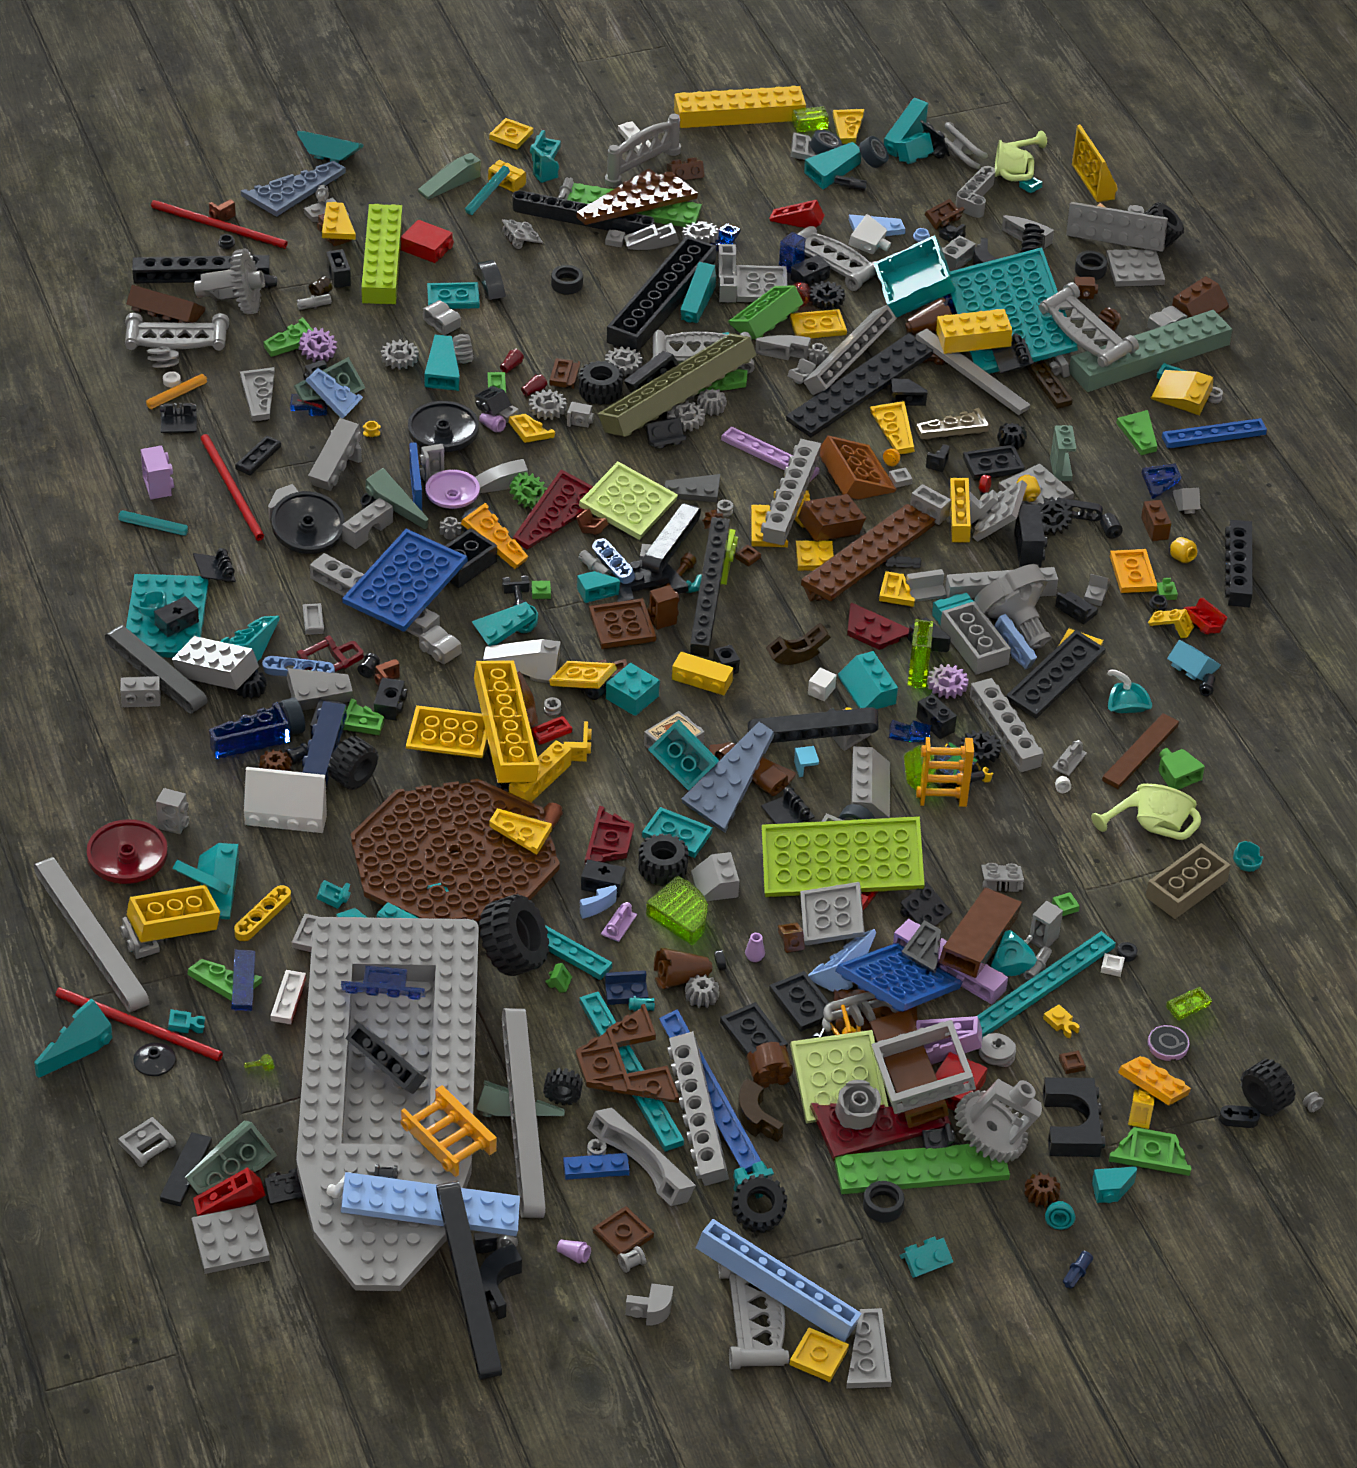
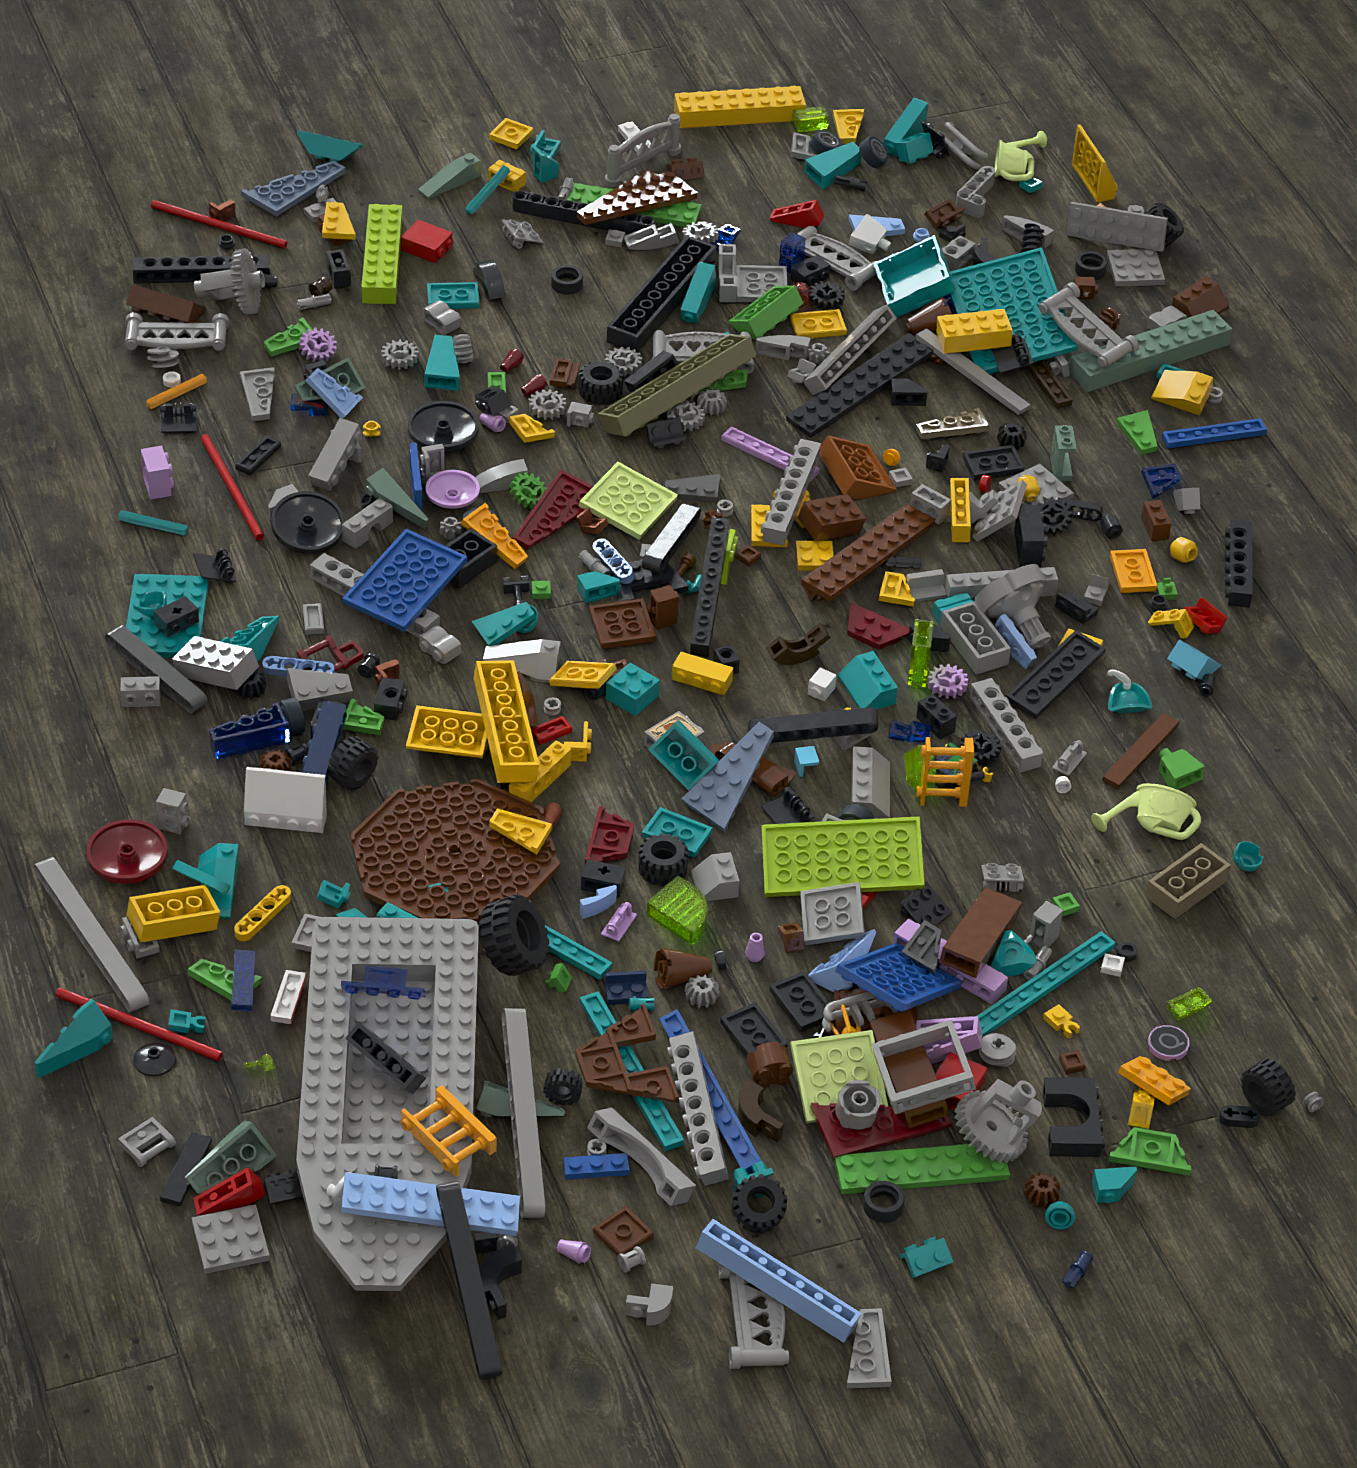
(819, 1354): yellow plate -> none
(895, 425): yellow wing -> none
(938, 1137): black bracket -> none

